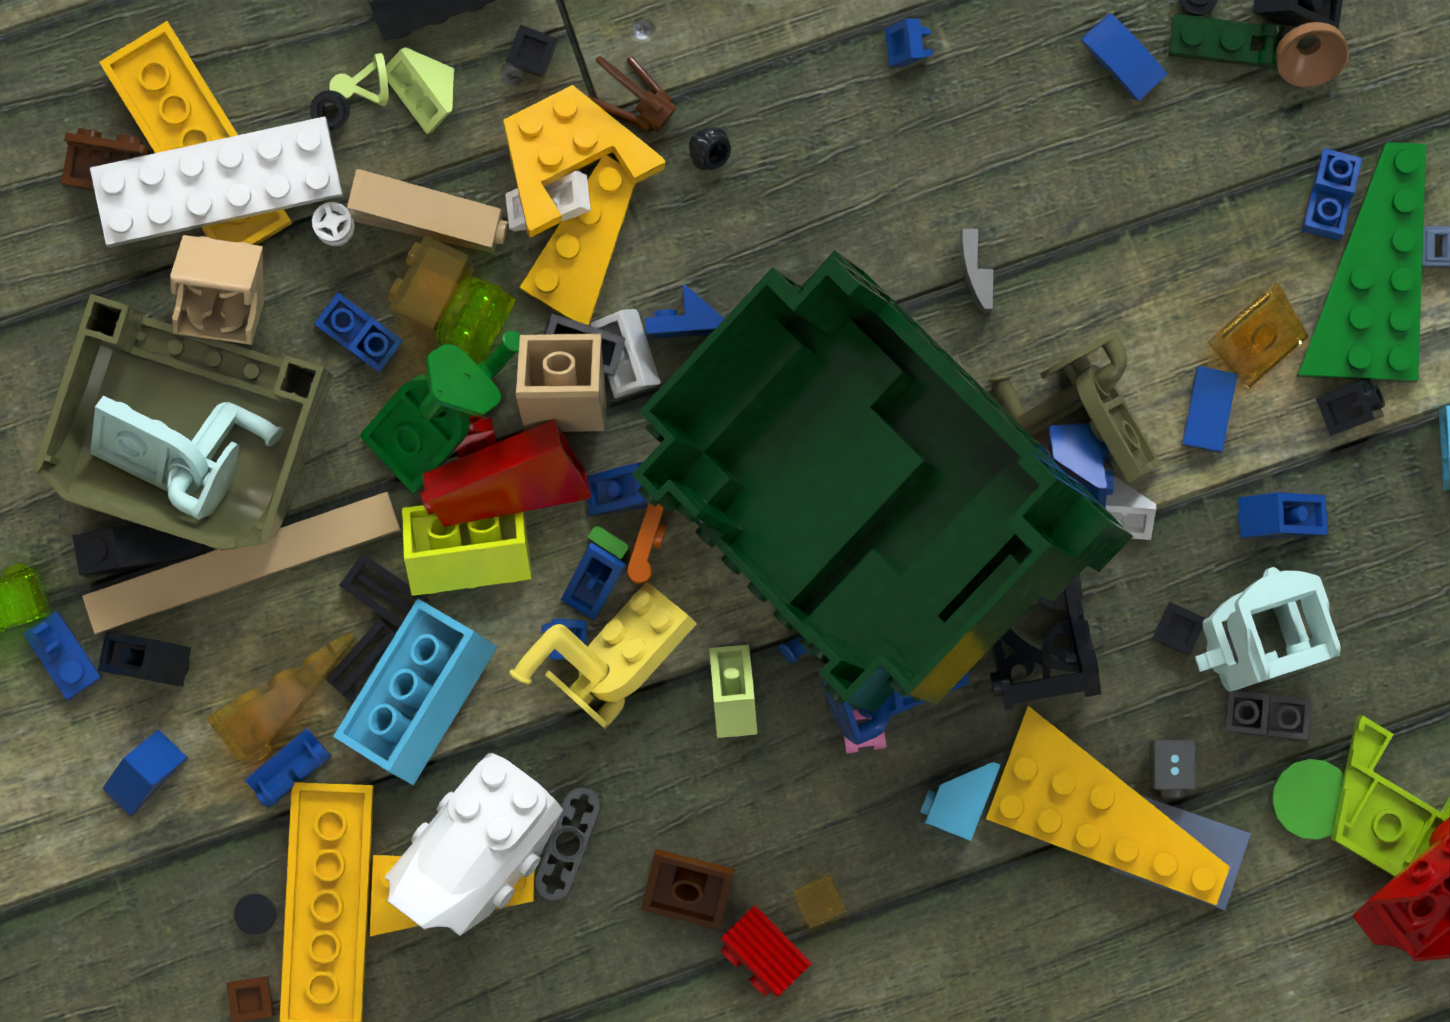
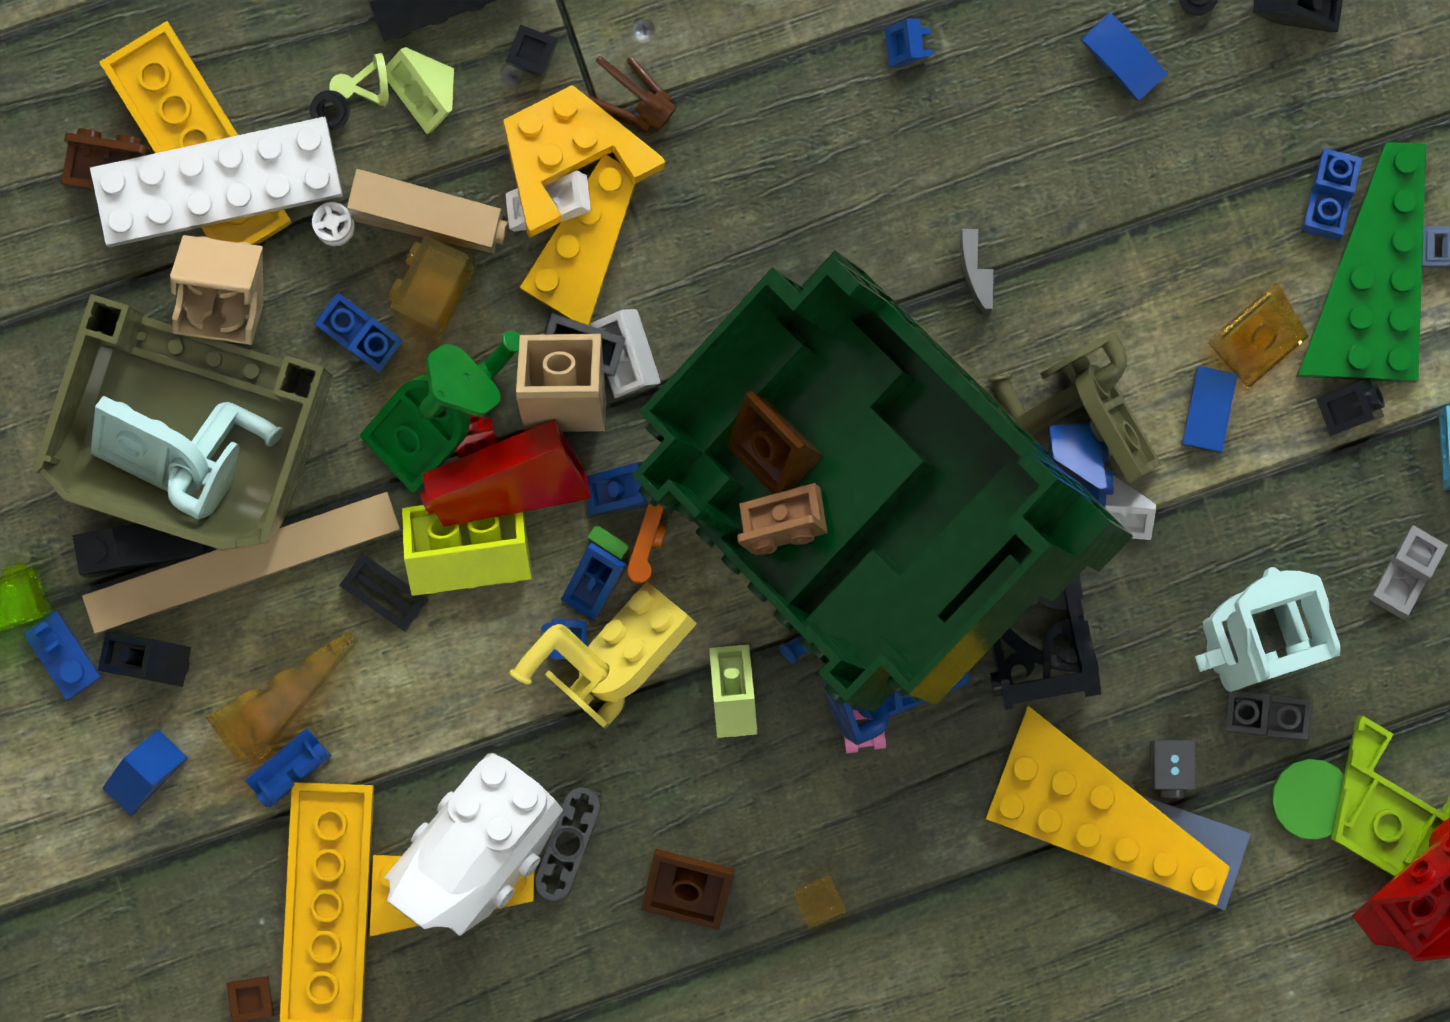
(255, 913): black tile -> none
(344, 688): black tile -> none
(415, 691): medium azure slope -> none
(474, 317): clear neon green slope -> none
(698, 319): blue slope -> none
(709, 148): black piece -> none
(764, 952): red brick -> none
(771, 445): none -> reddish brown slope
(782, 519): none -> medium nougat bracket
(960, 801): medium azure slope -> none
(1178, 628): black tile -> none
(1224, 40): dark green plate -> none
(1282, 515): blue slope -> none
(1315, 64): medium nougat piece -> none
(1408, 572): none -> light grey slope

